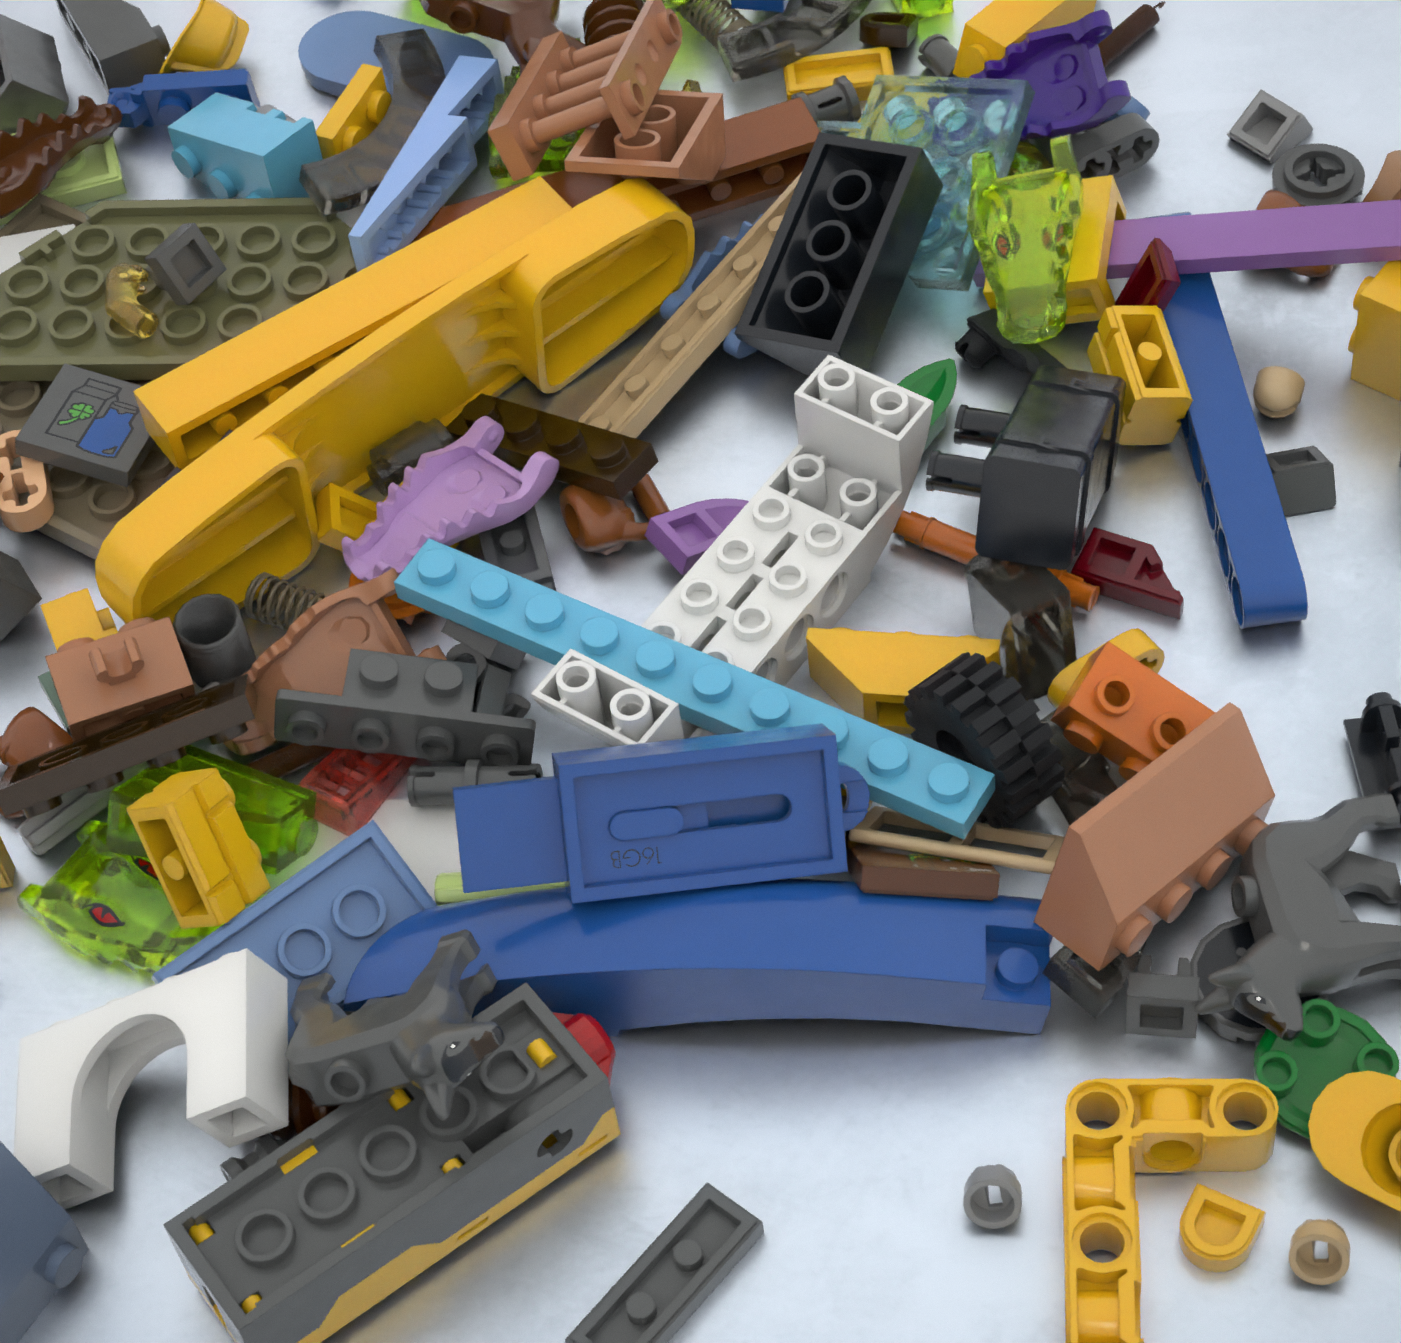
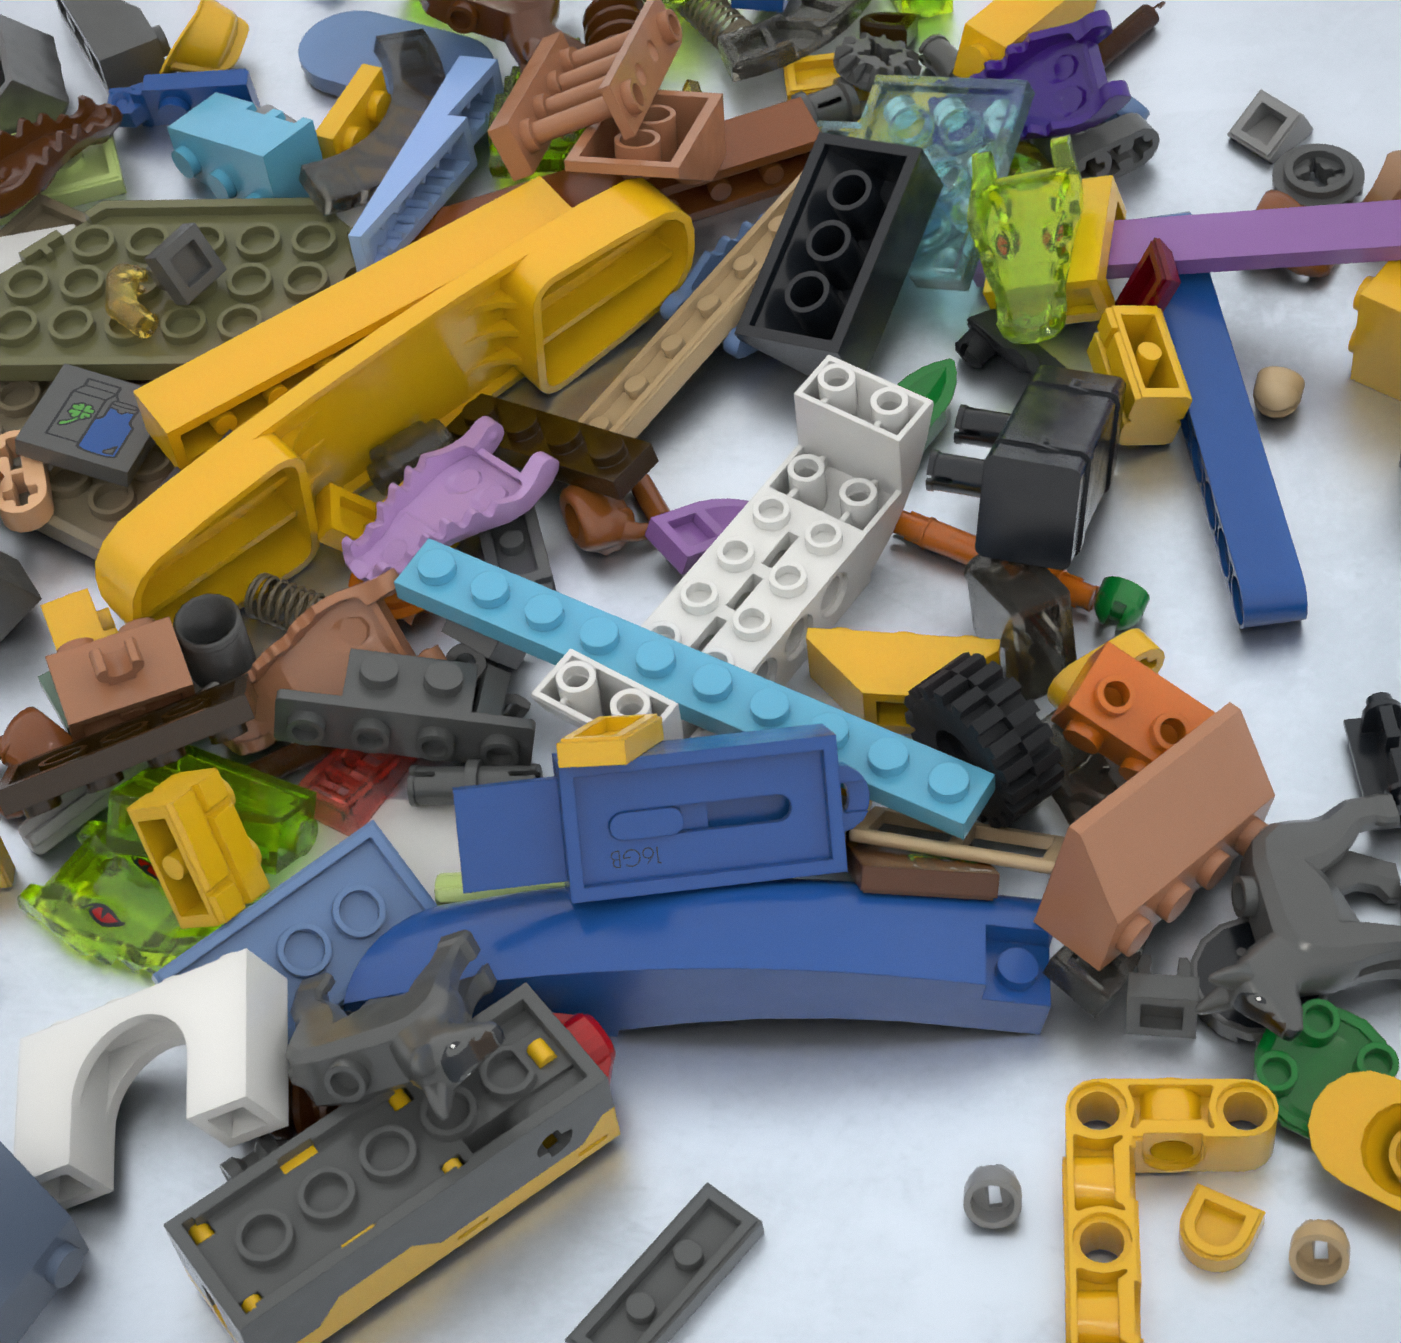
(610, 740): none -> yellow tile
(867, 56): none -> dark grey gear
(1121, 602): none -> green hinge
(1128, 572): dark red tile -> none
(1303, 480): dark grey slope -> none

